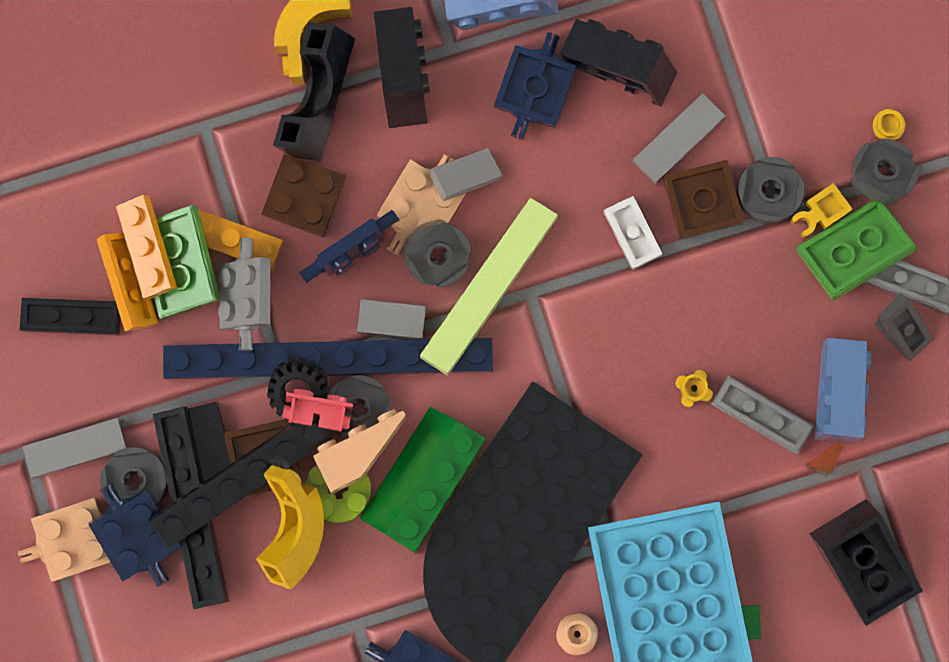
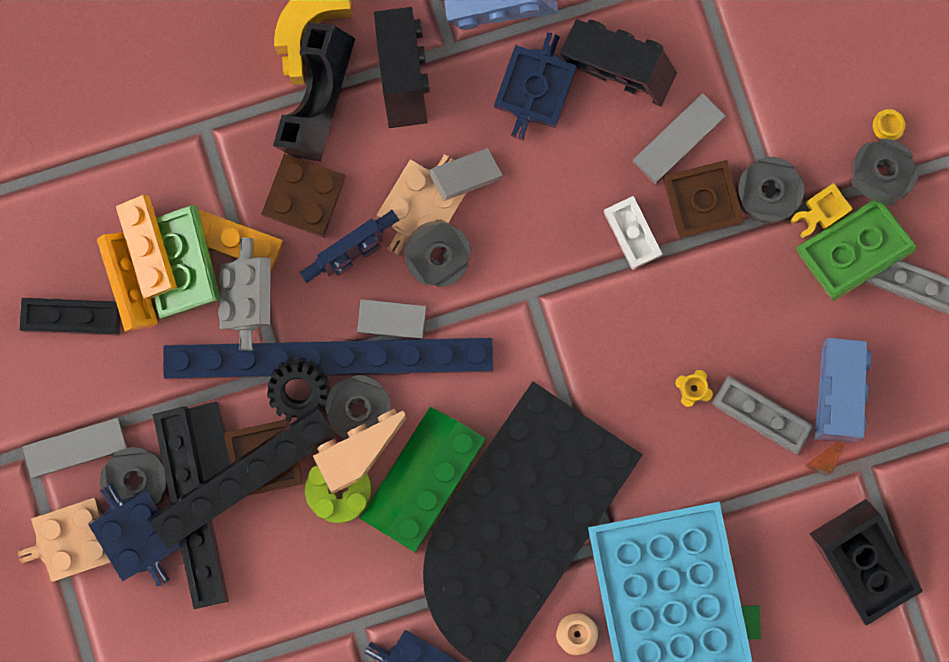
(299, 532): yellow arch -> none
(330, 410): coral hinge -> none
(488, 286): yellowish green tile -> none
(903, 327): dark grey slope -> none

